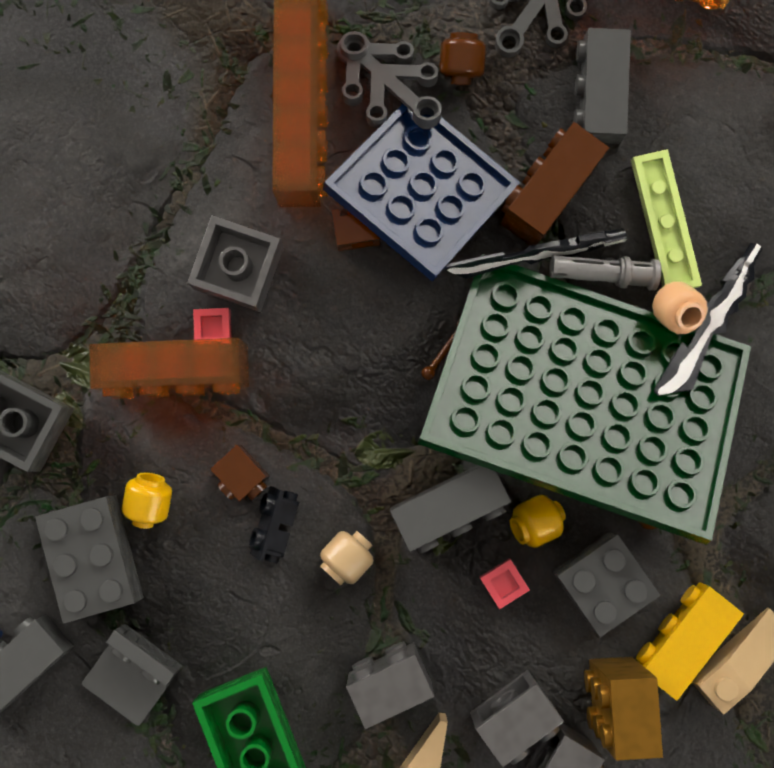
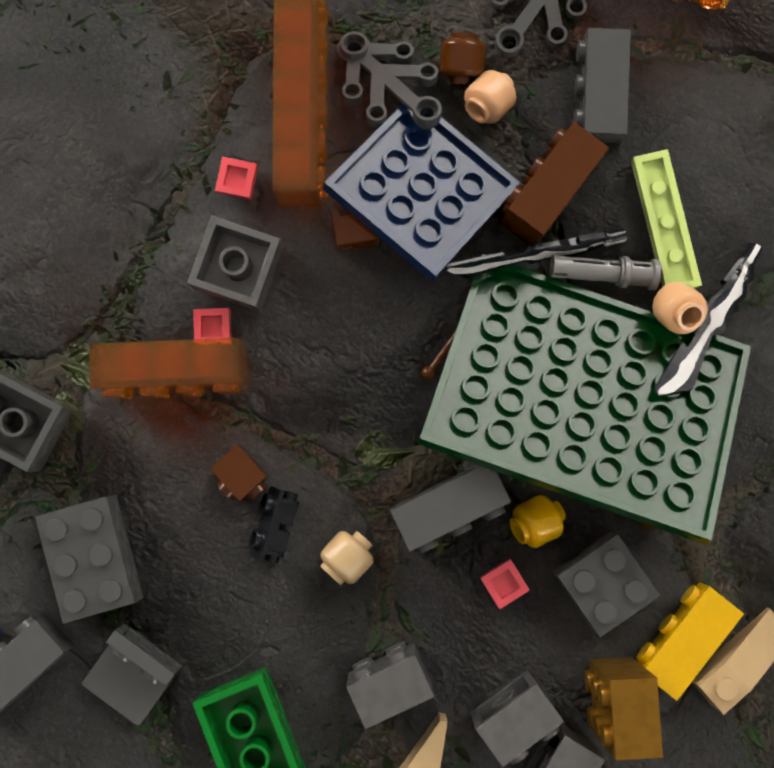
(146, 500): yellow head -> none
(236, 178): none -> coral plate
(490, 97): none -> light nougat head

